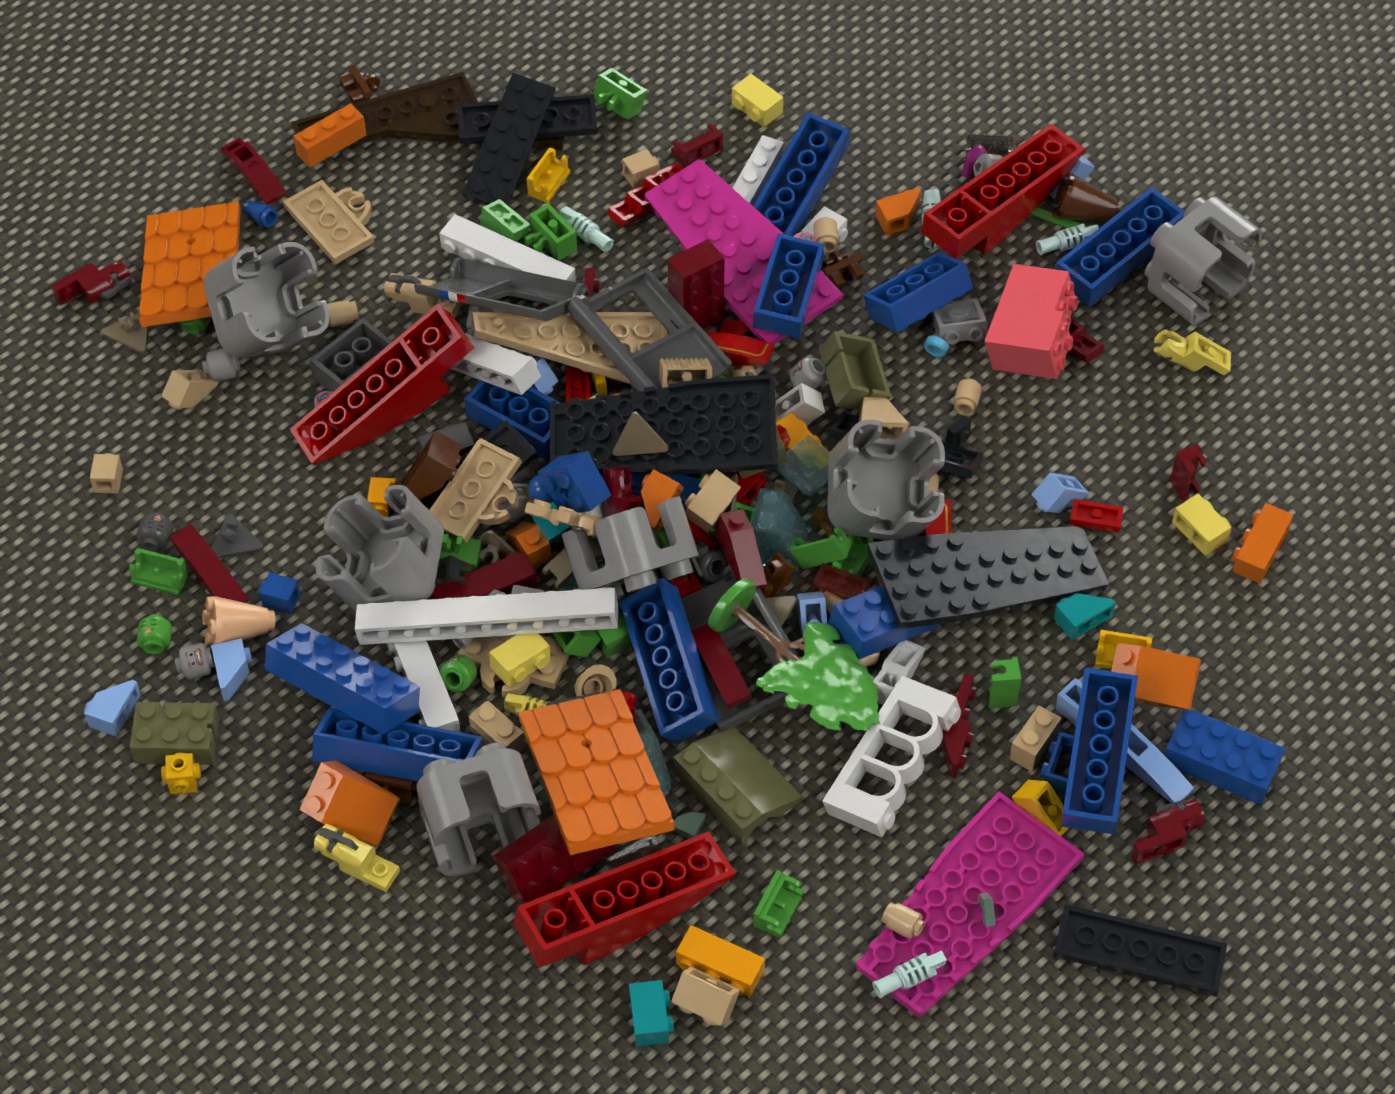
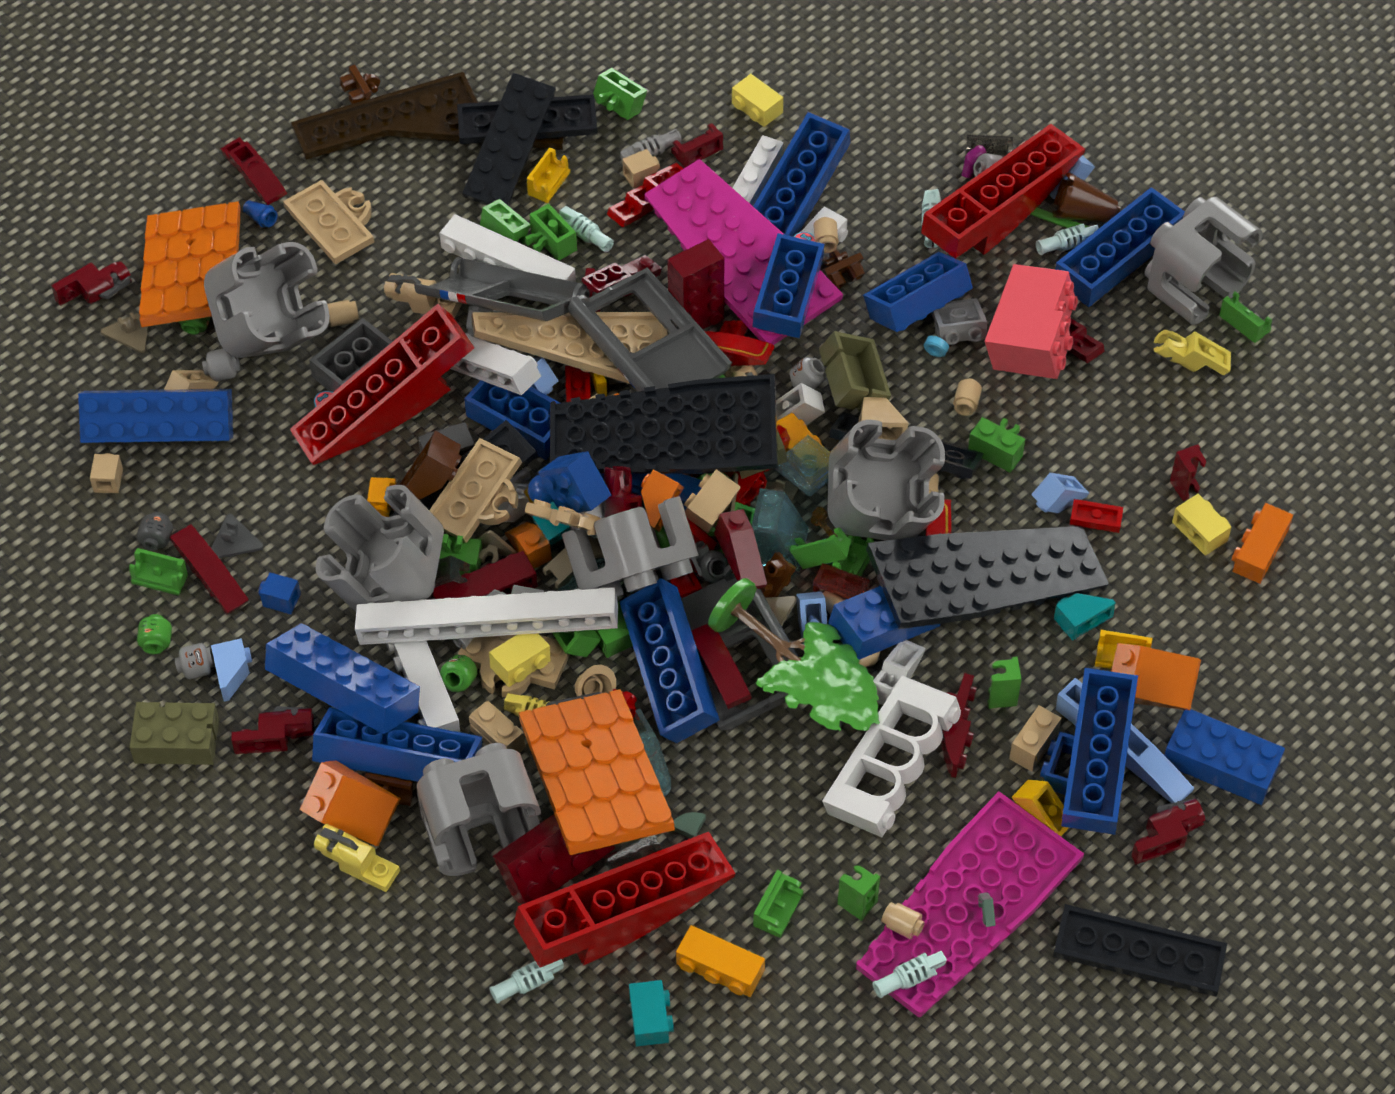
(112, 707): light blue slope -> none
(155, 415): none -> blue brick
(181, 773): yellow brick -> none
(235, 620): light nougat cone -> none
(274, 730): none -> dark red plate
(330, 135): orange brick -> none
(525, 980): none -> light aqua hinge
(614, 273): none -> dark red slope
(638, 438): dark tan piece -> none
(655, 144): none -> light grey hinge
(683, 370): tan brick -> none
(705, 996): tan brick -> none
(734, 781): olive piece -> none
(859, 895): none -> bright green hinge
(897, 211): orange slope -> none
(959, 431): black plate -> none
(998, 444): none -> bright green brick
(1244, 319): none -> bright green hinge

